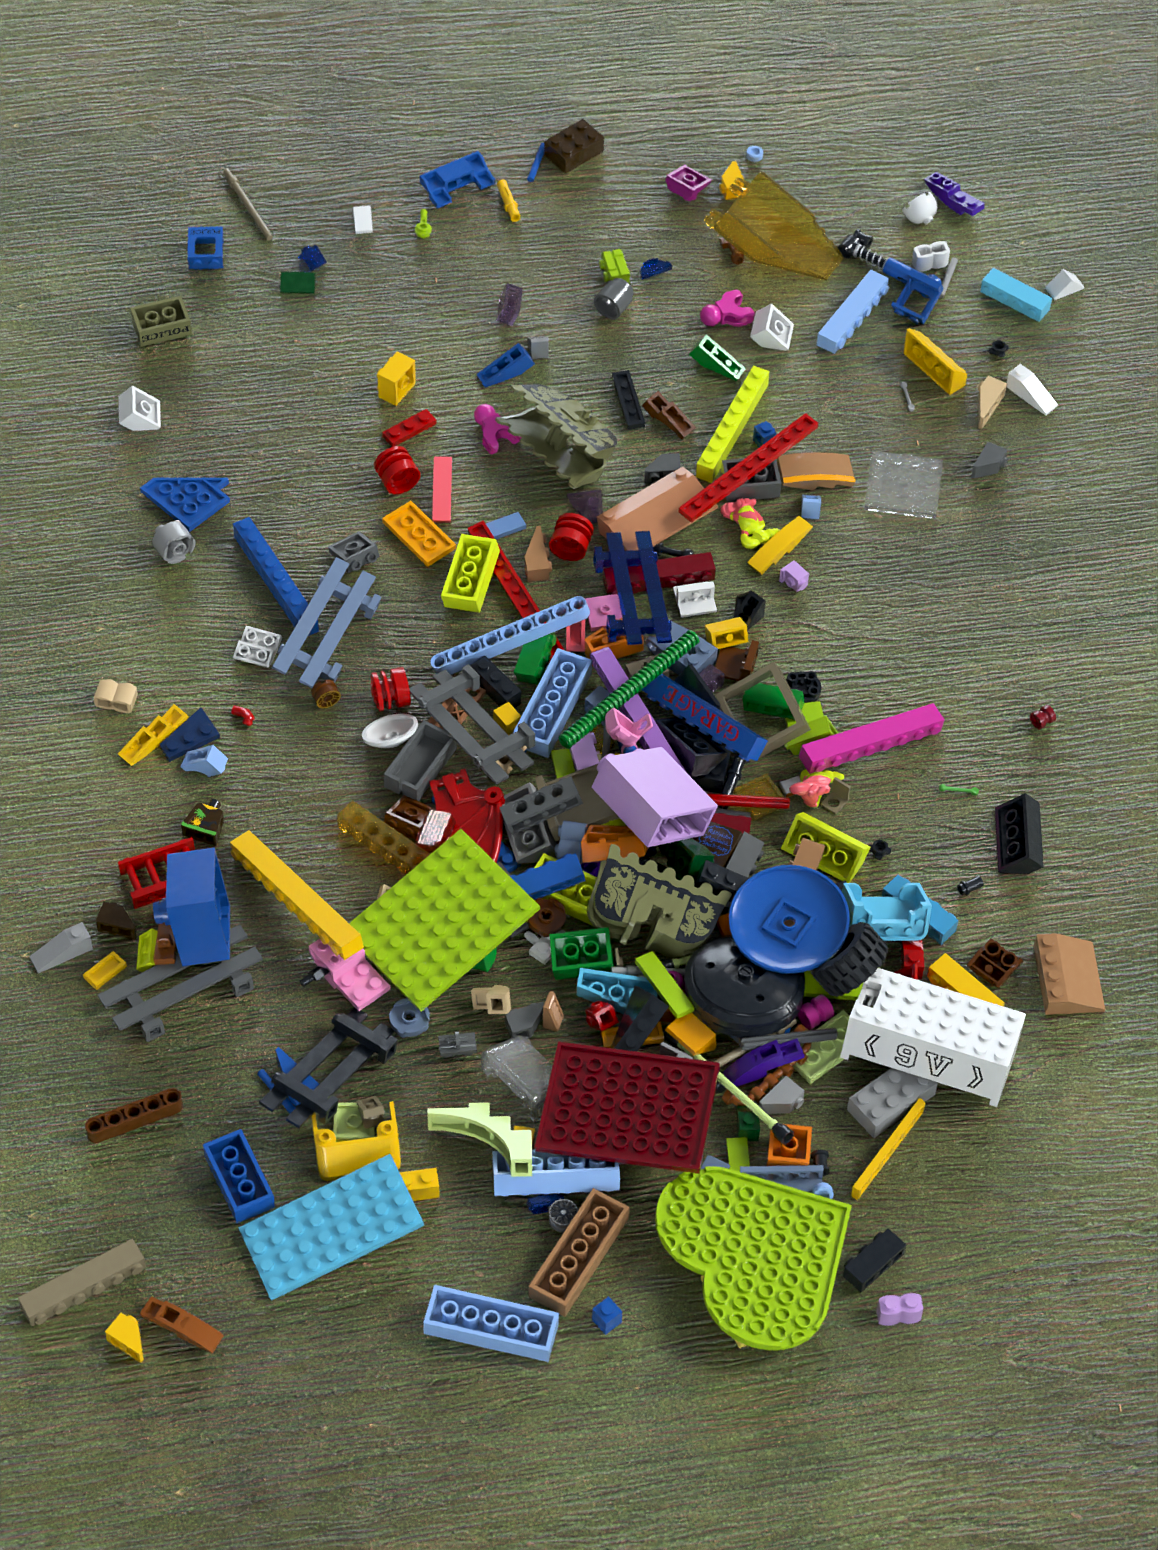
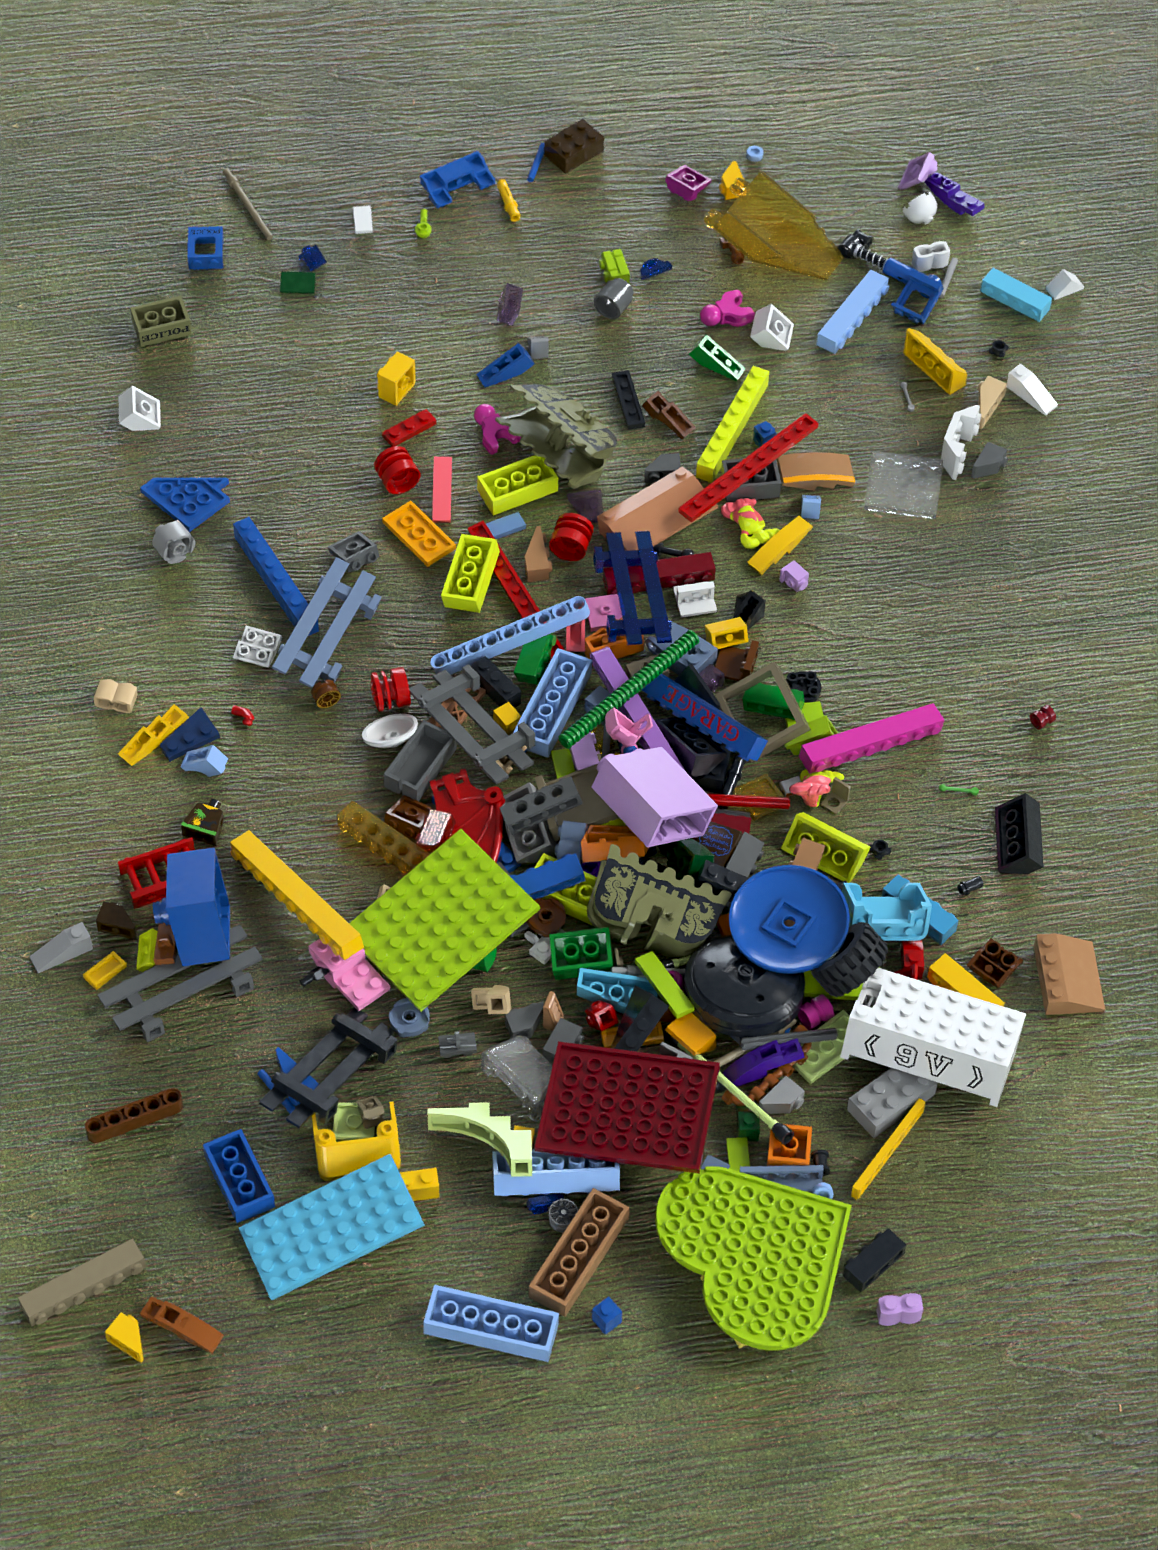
(517, 484): none -> neon yellow brick
(563, 1032): none -> dark grey brick
(918, 170): none -> lavender slope
(961, 427): none -> white slope

